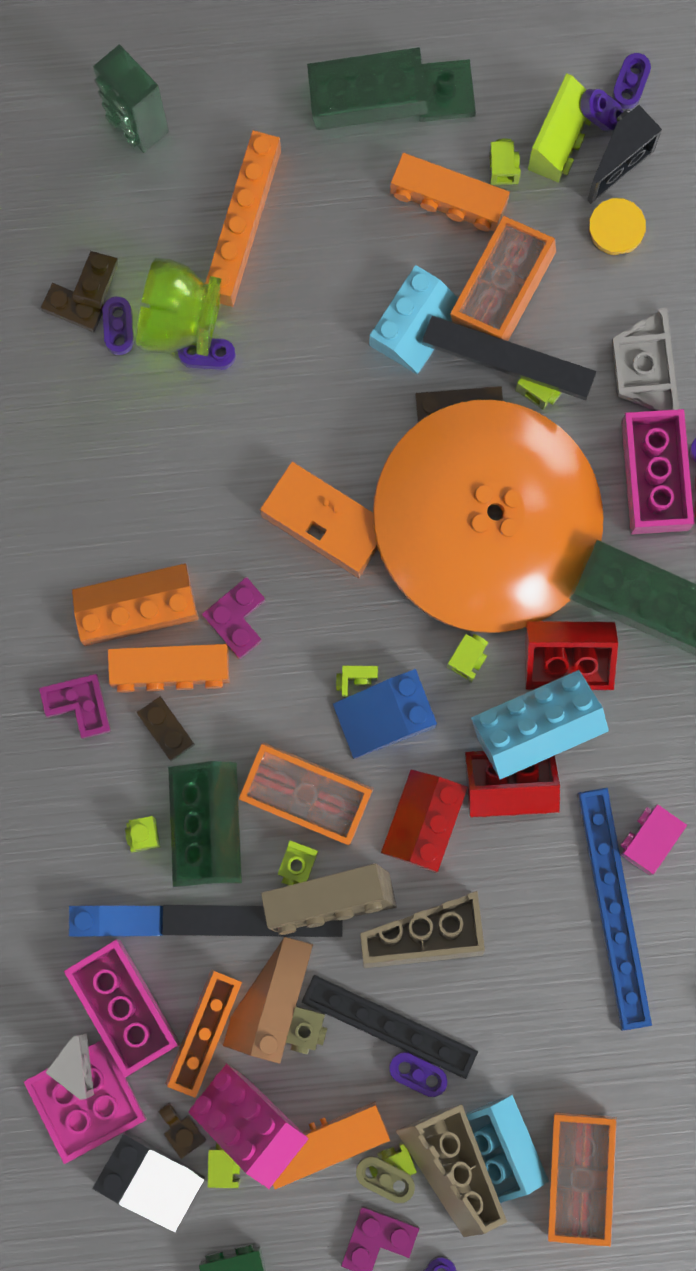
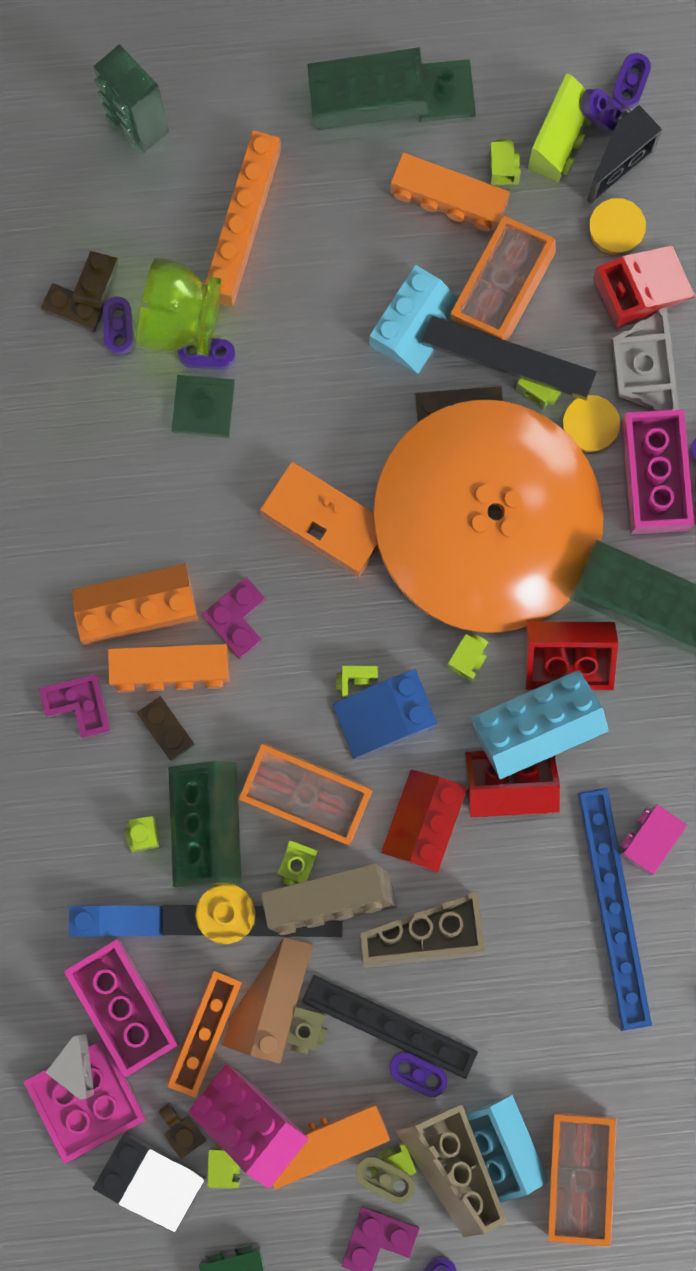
(203, 406): none -> clear green tile
(225, 914): none -> yellow tile
(592, 423): none -> yellow tile
(642, 284): none -> slope

